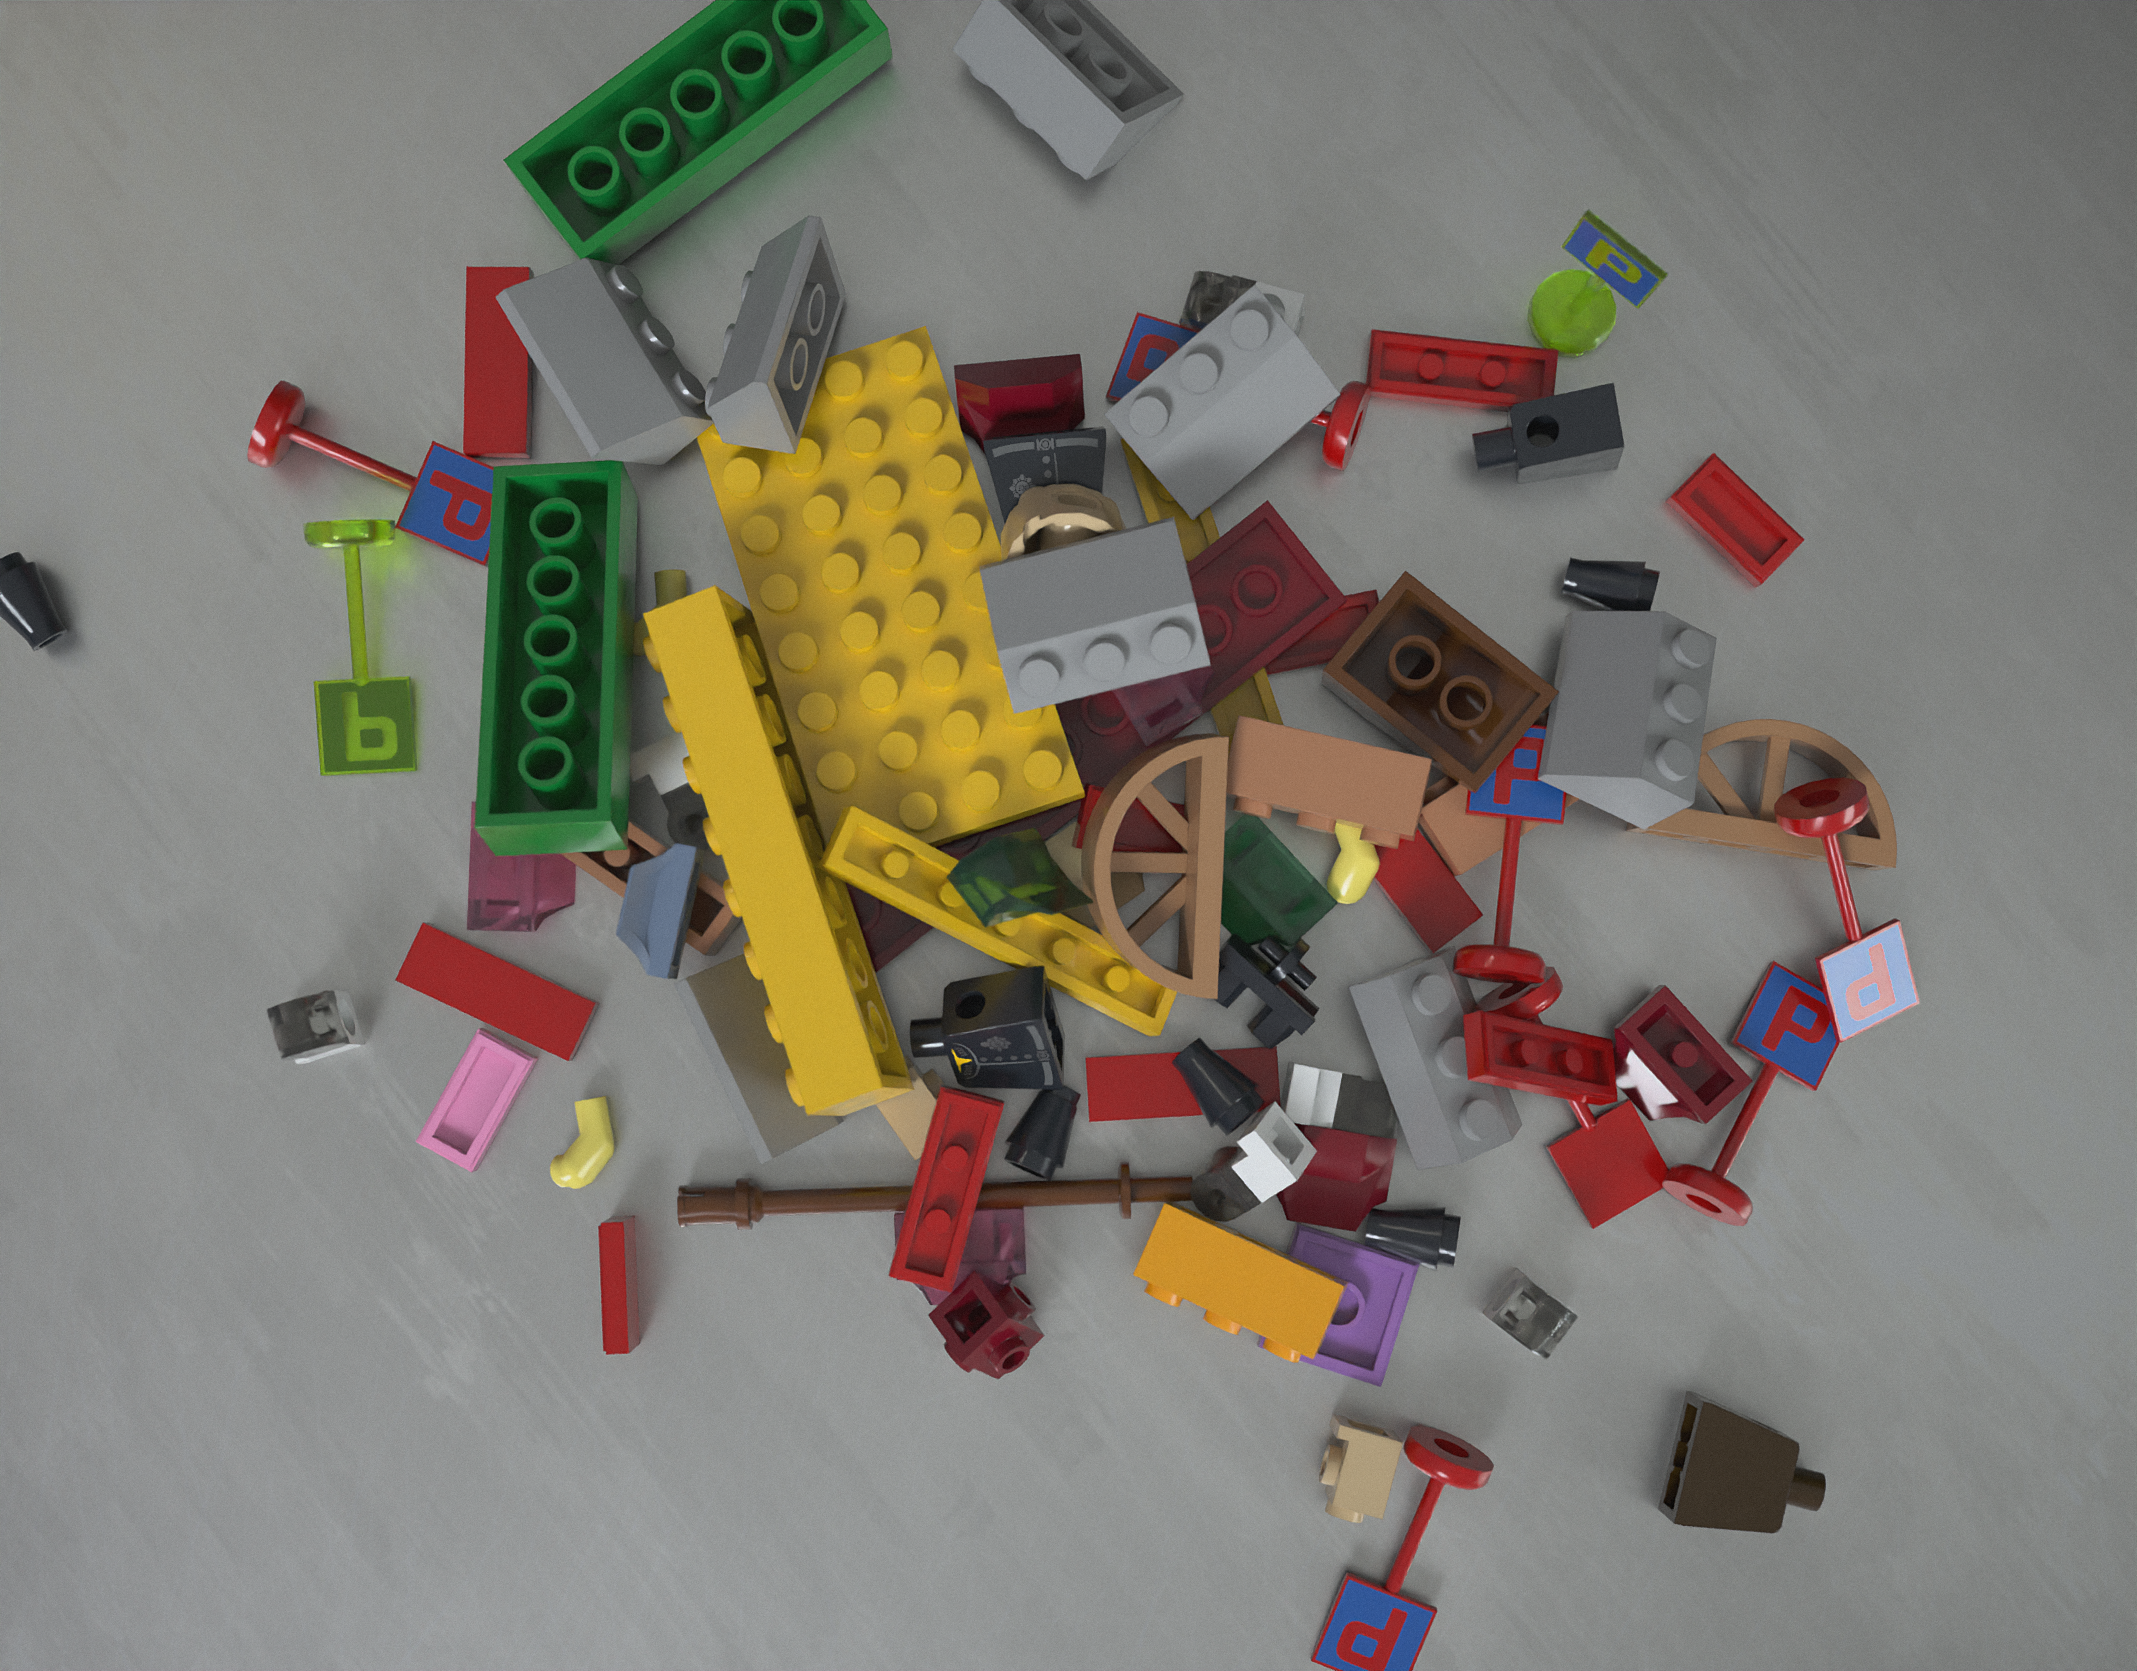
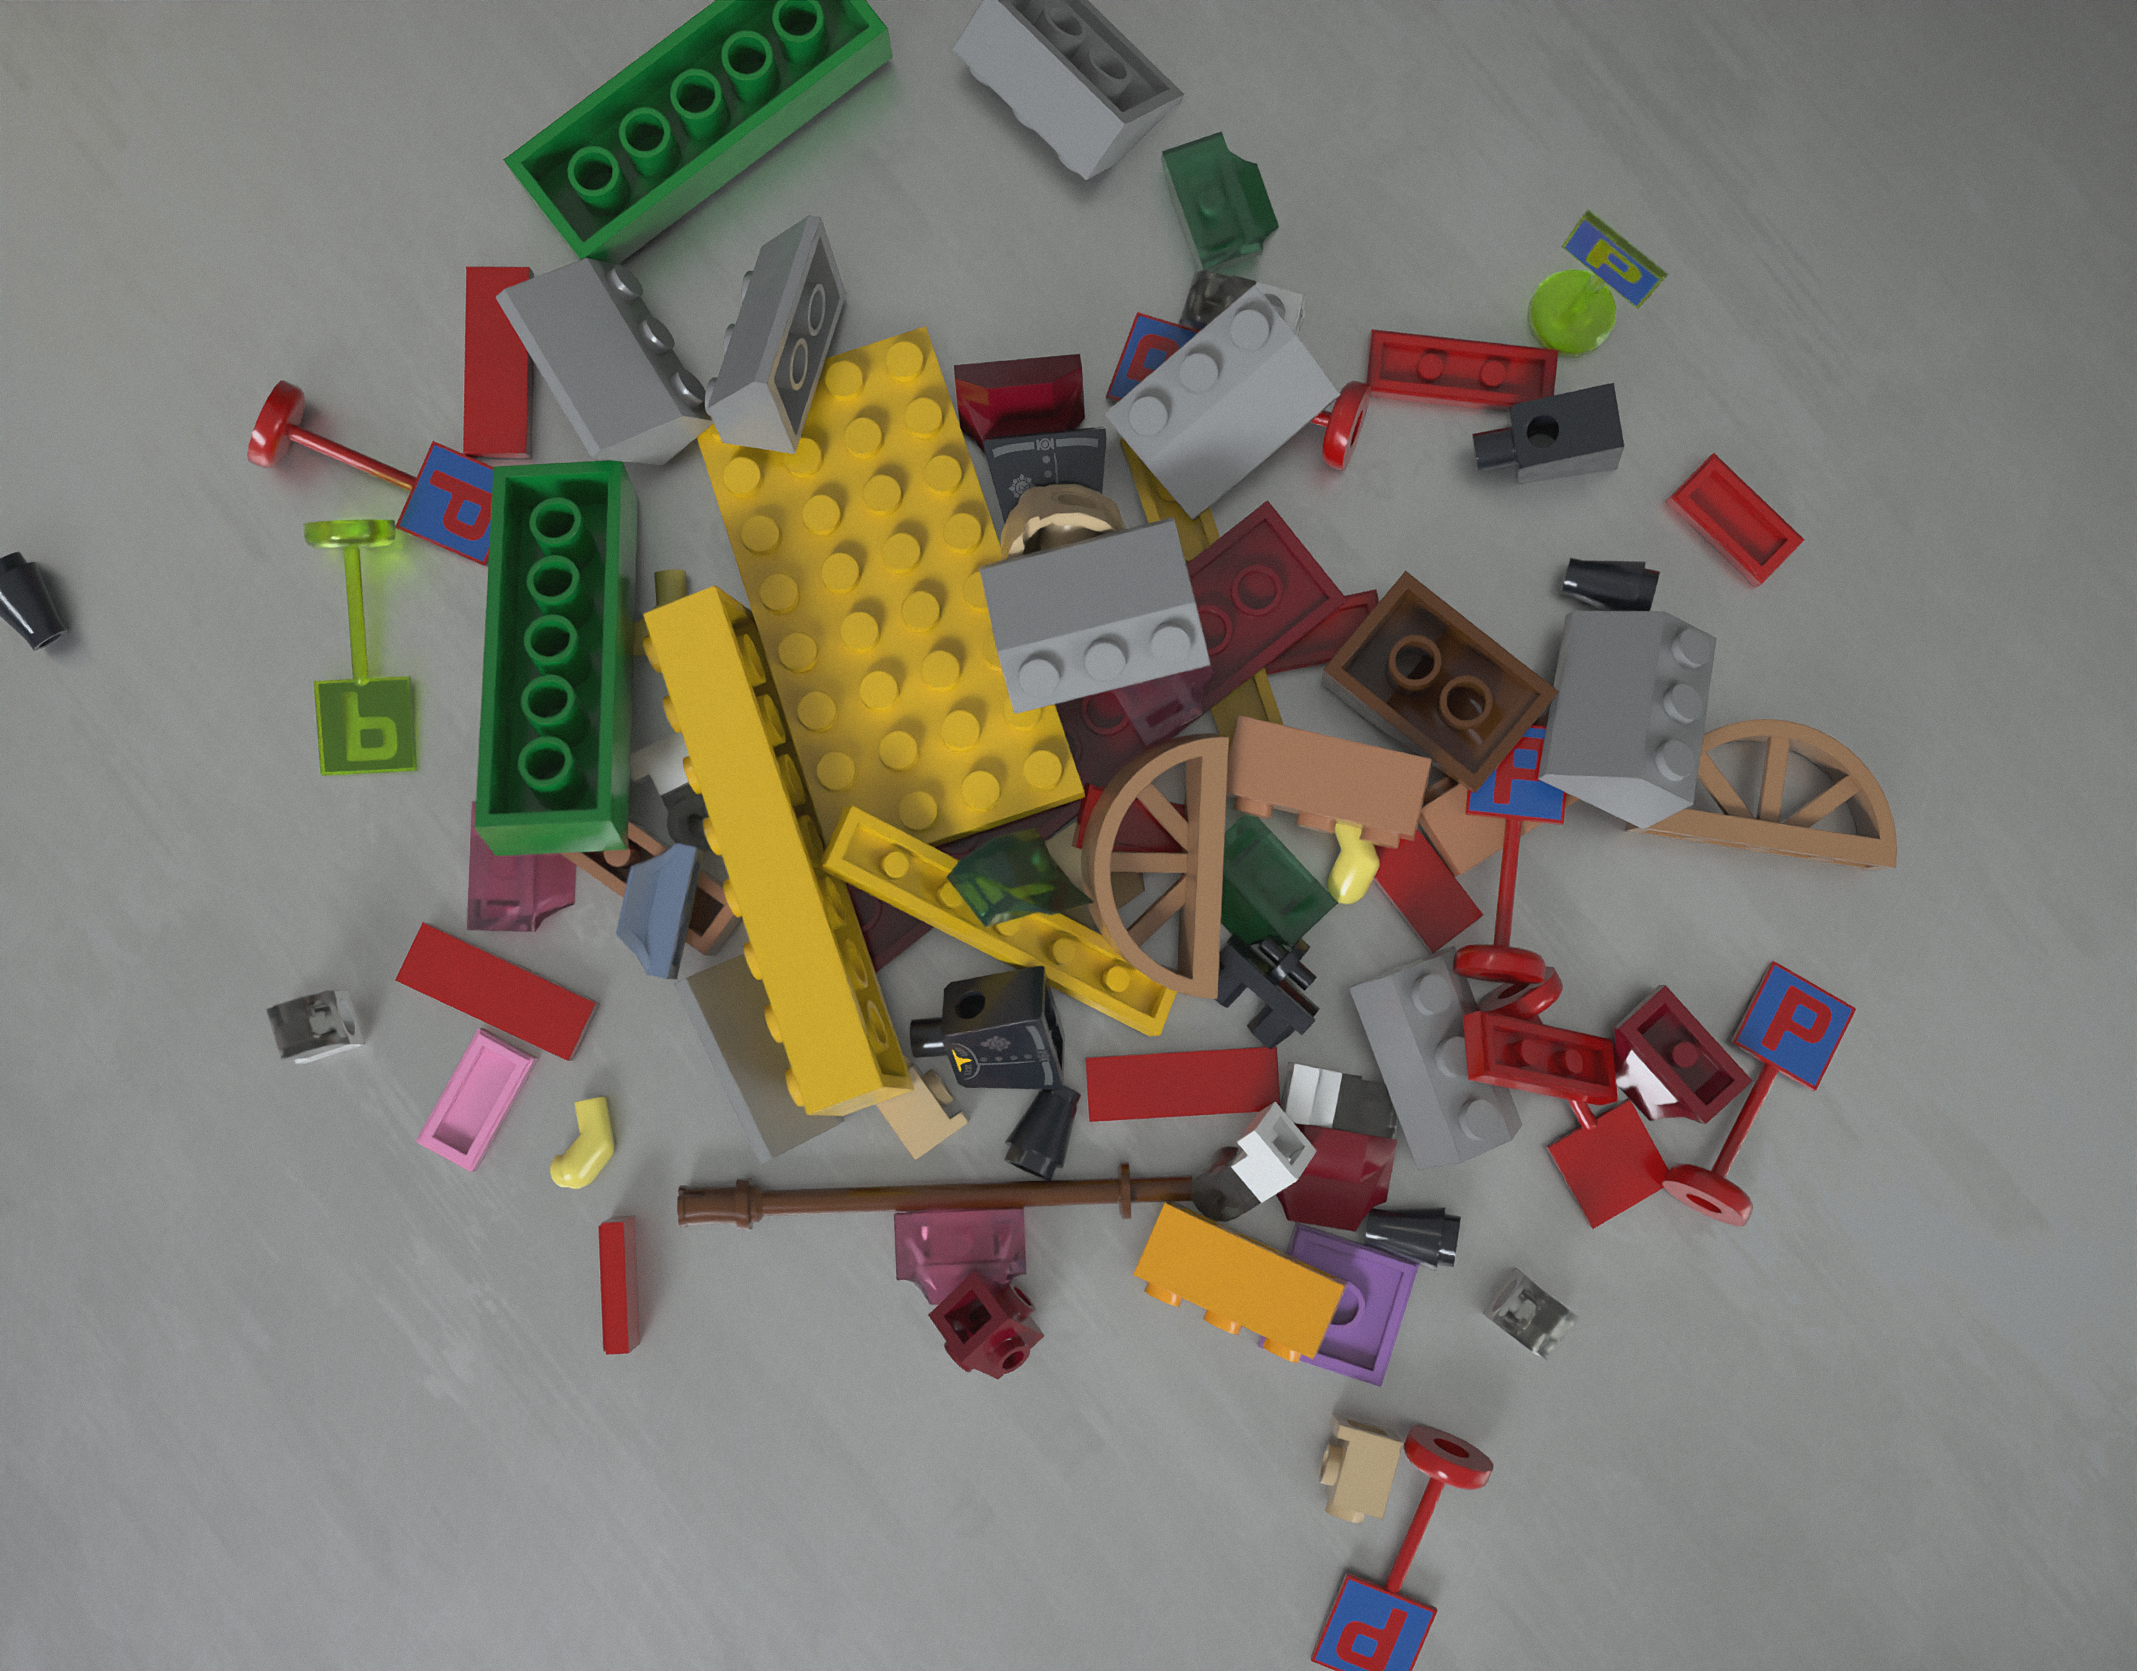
(946, 1188): red tile -> none
(1218, 202): none -> clear green slope
(1219, 1088): black cone -> none
(1734, 1472): dark brown torso -> none
(1872, 971): red piece -> none

